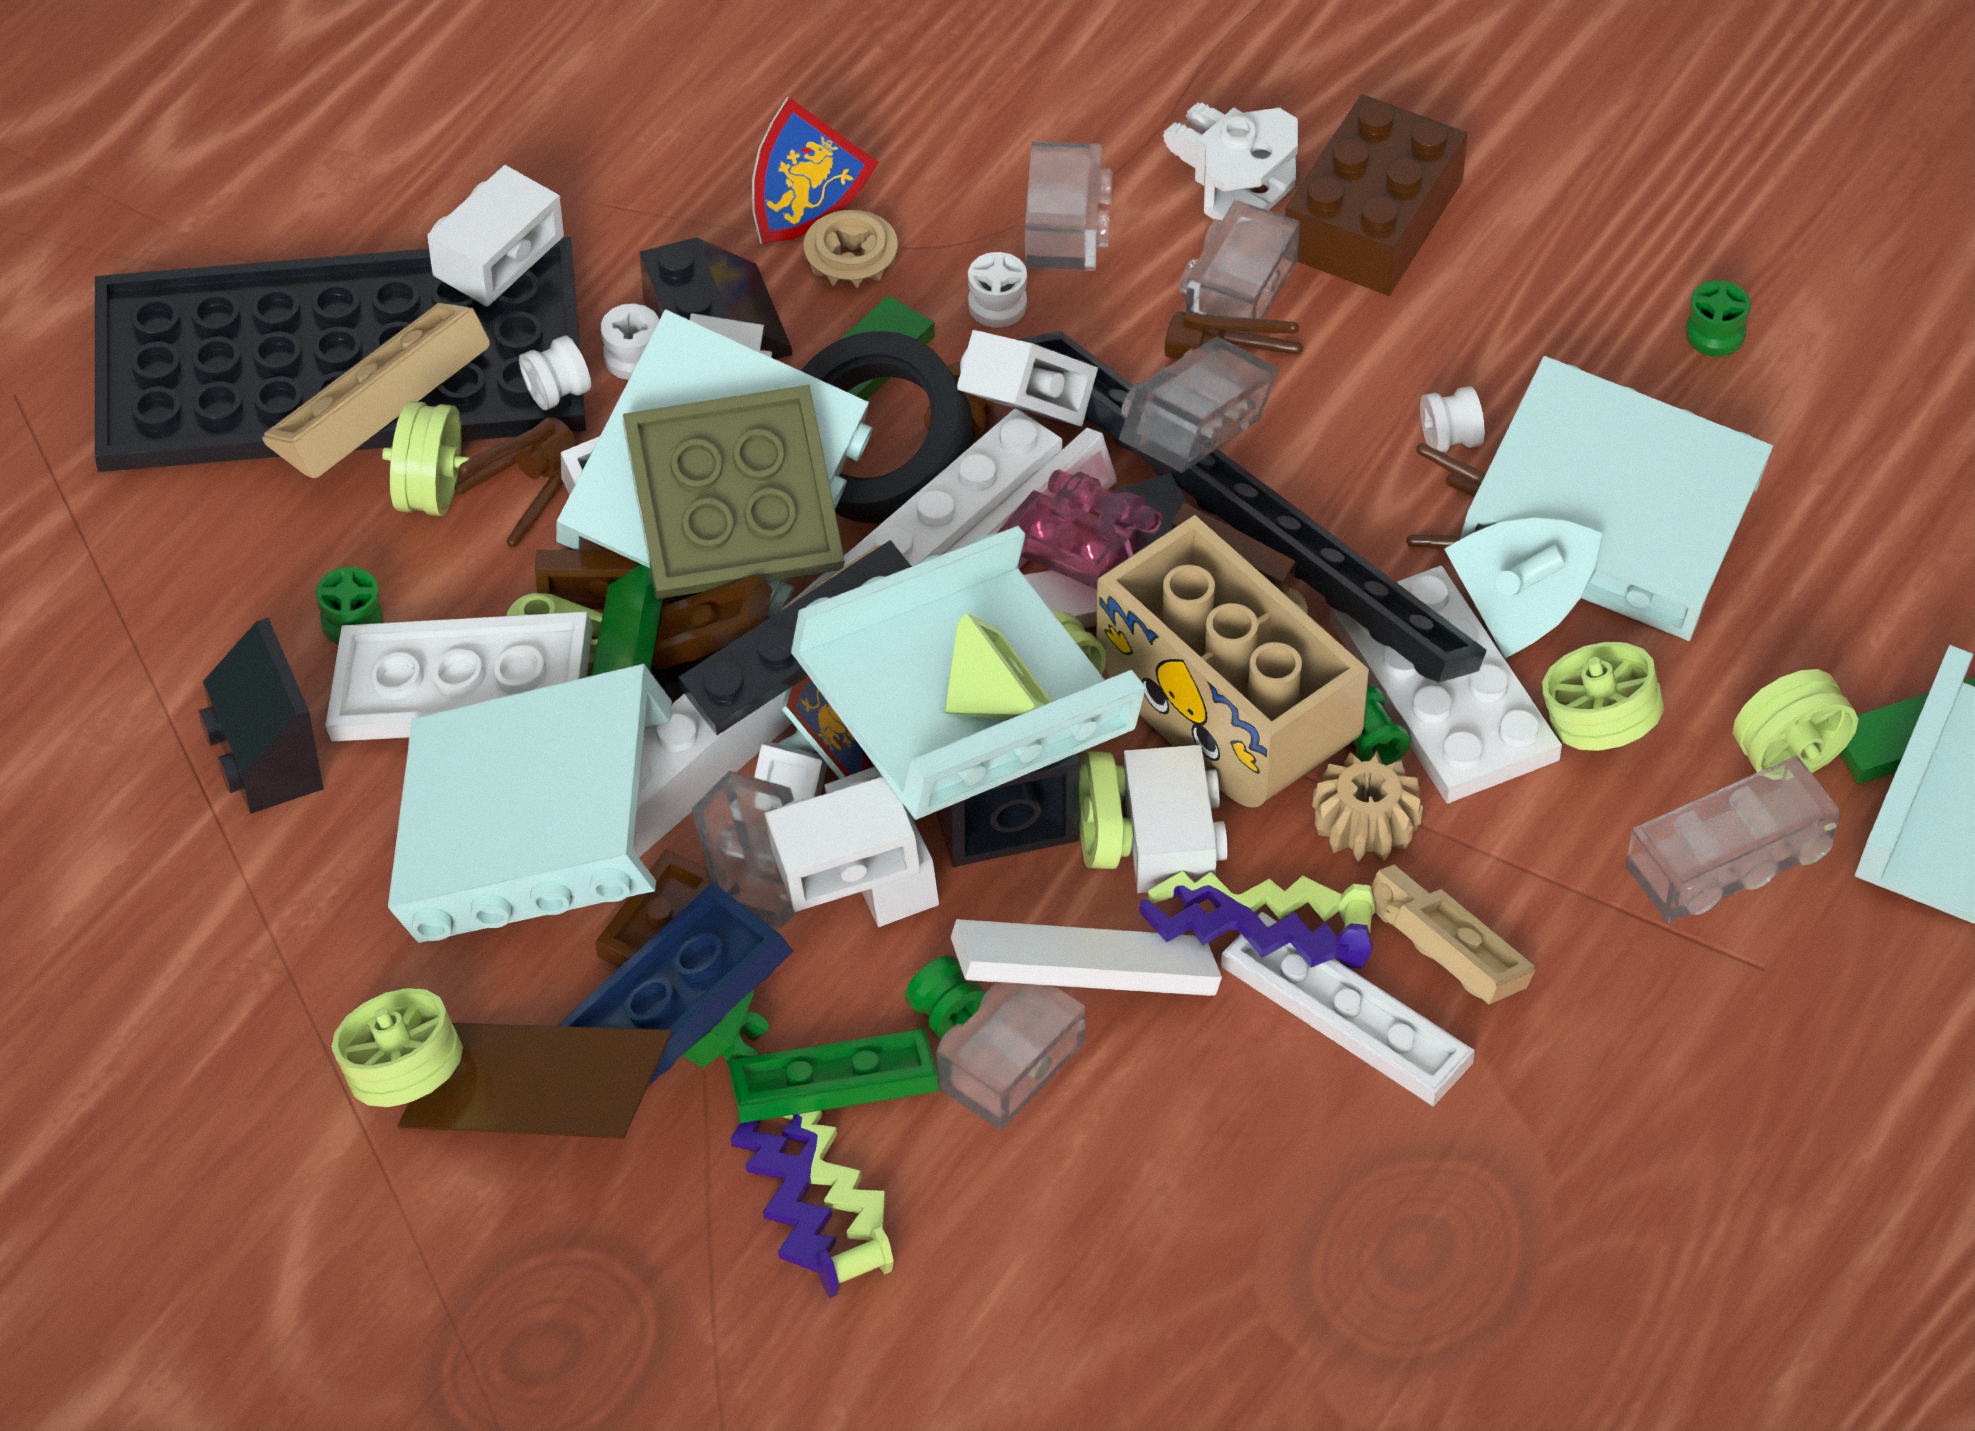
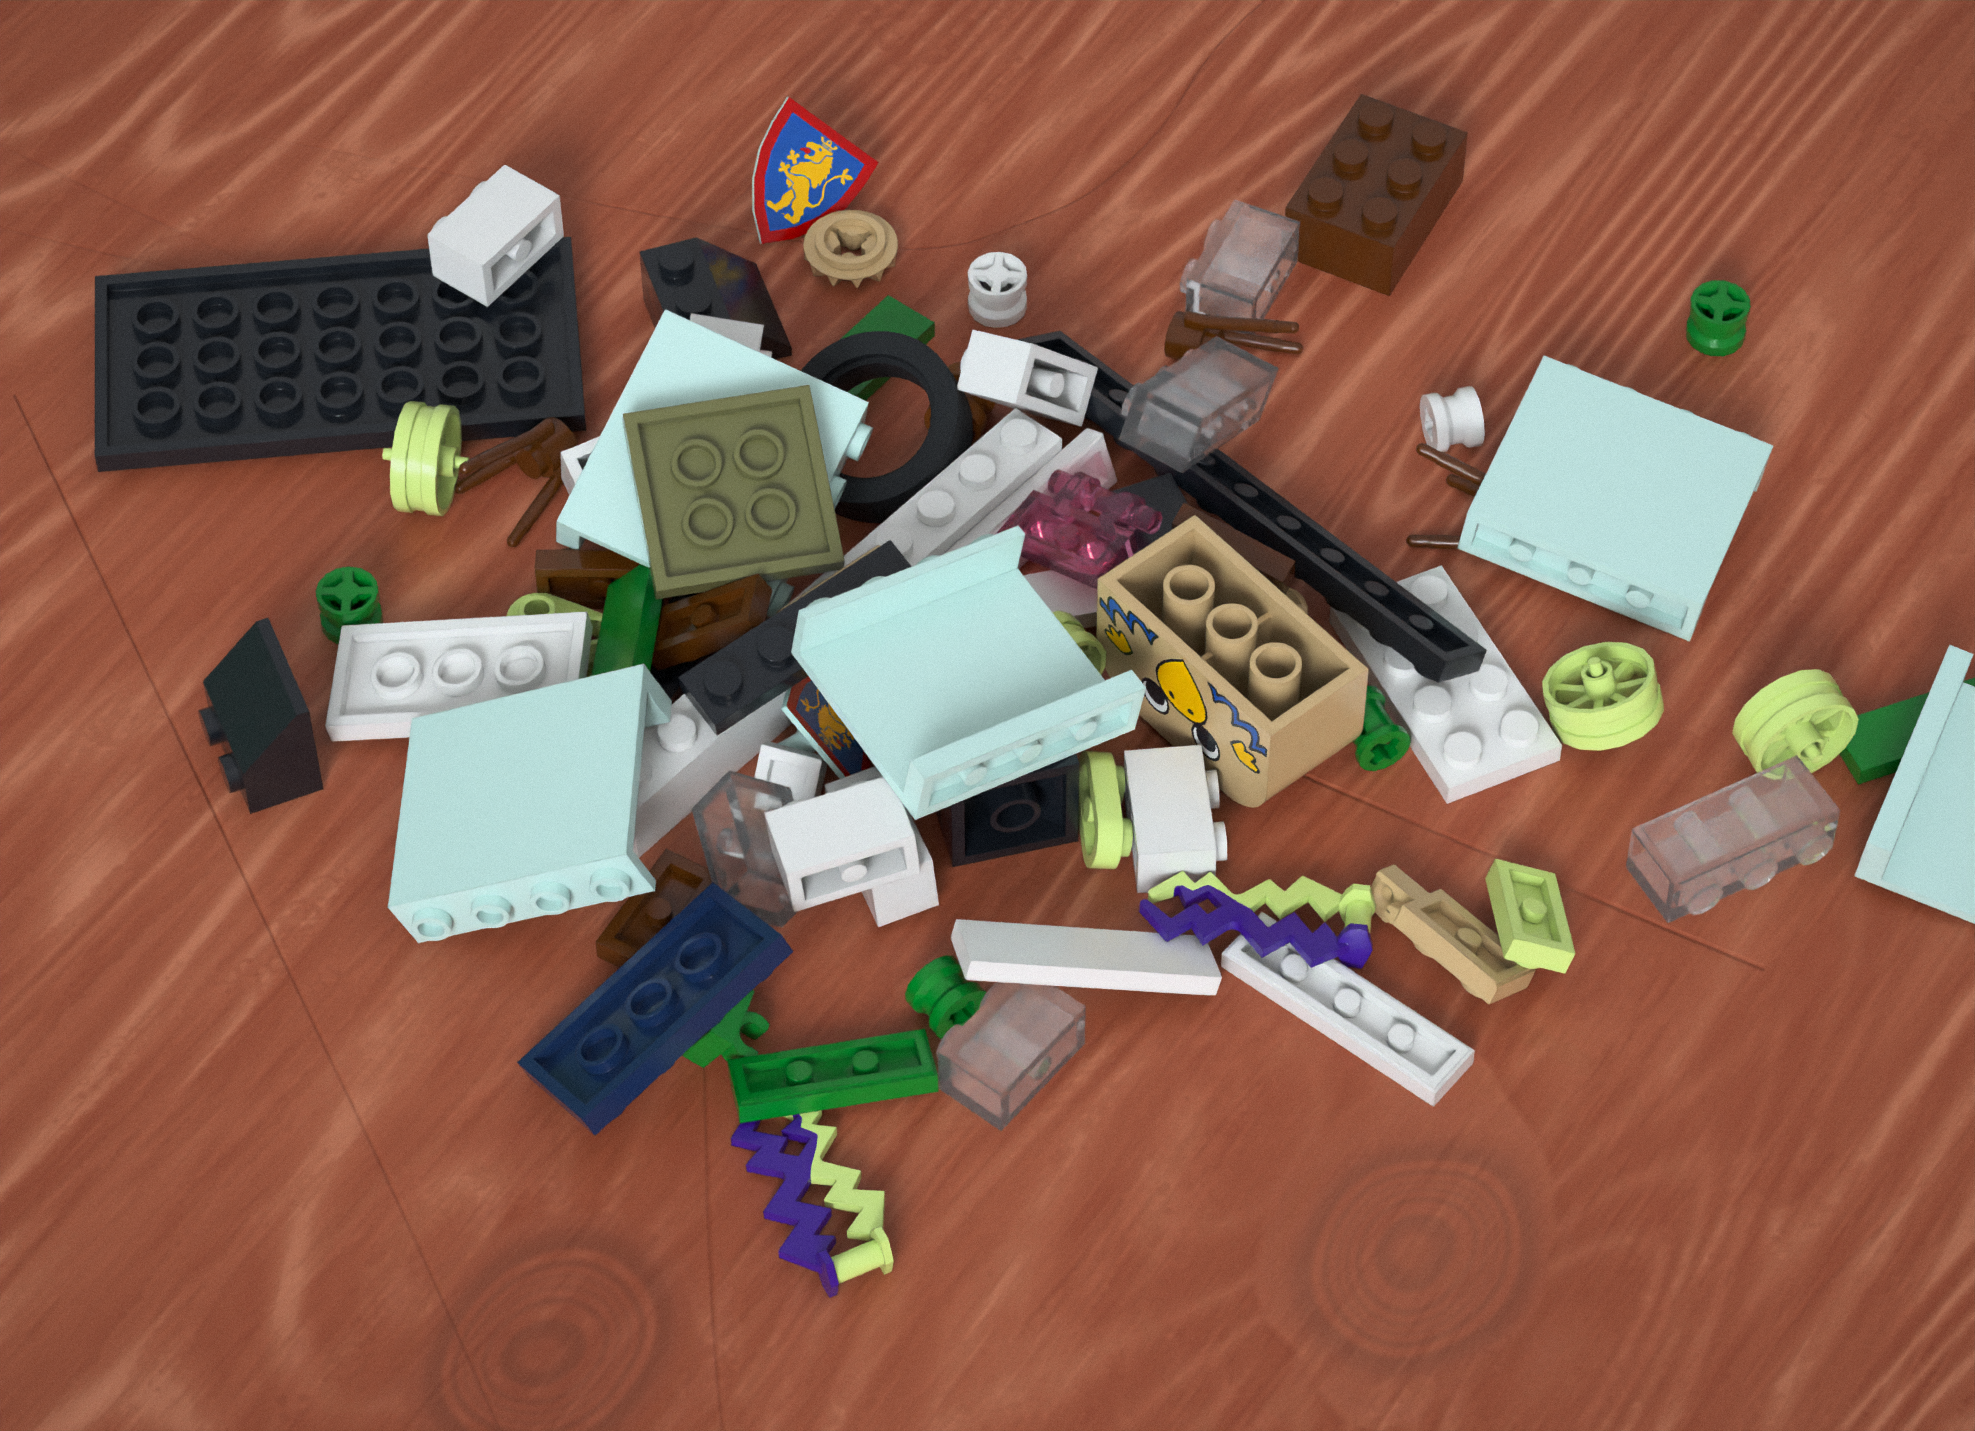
(377, 389): tan slope -> none
(403, 1045): yellowish green wheel -> none
(543, 1081): reddish brown piece -> none
(555, 372): white wheel -> none
(625, 337): white wheel -> none
(989, 675): yellowish green slope -> none
(1064, 206): clear brick -> none
(1237, 154): white hinge -> none
(1367, 806): tan gear -> none
(1525, 575): light aqua shield -> none
(1530, 916): none -> yellowish green plate

